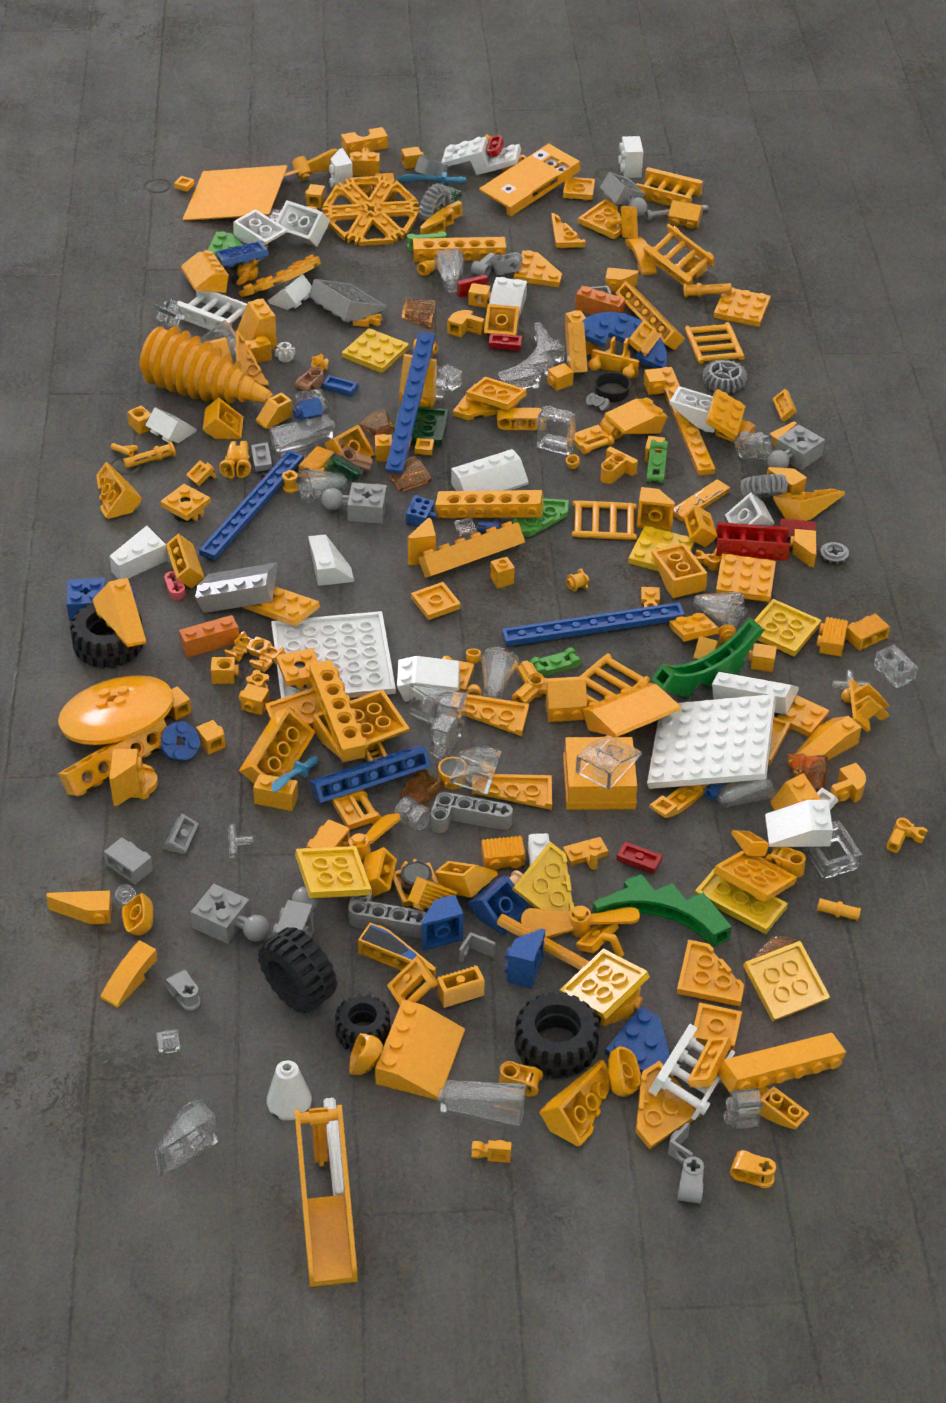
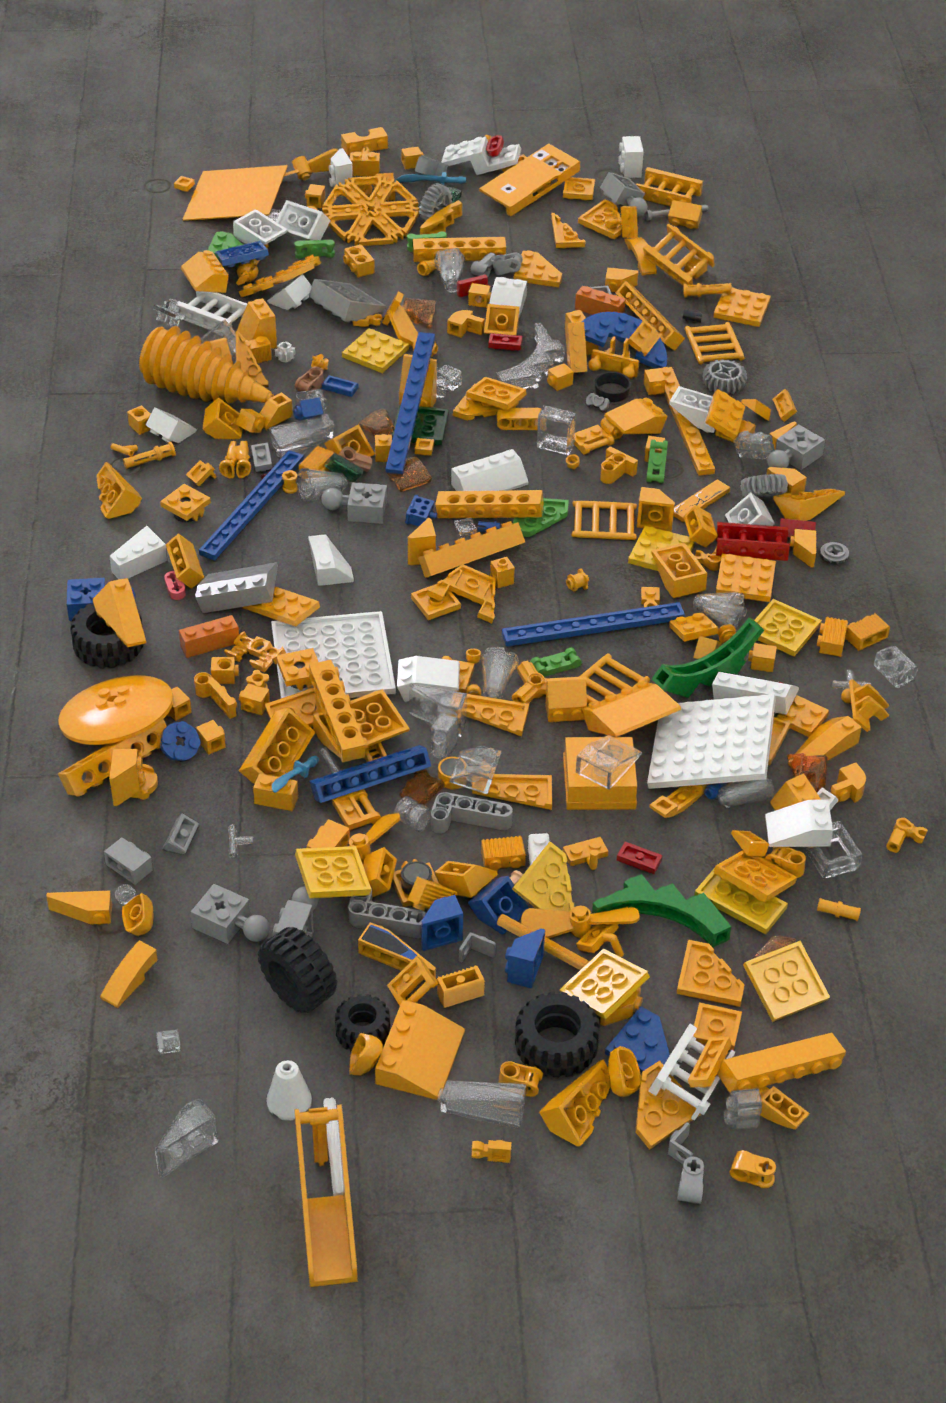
(184, 990): light grey piece -> none
(207, 686): none -> light orange plate
(251, 420): none -> light orange brick
(314, 247): none -> bright green plate
(329, 760): none -> clear piece
(359, 260): none -> light orange brick
(401, 322): none -> light orange piece
(471, 585): none -> light orange wing
(690, 315): none -> black pin
(758, 408): none -> light orange slope

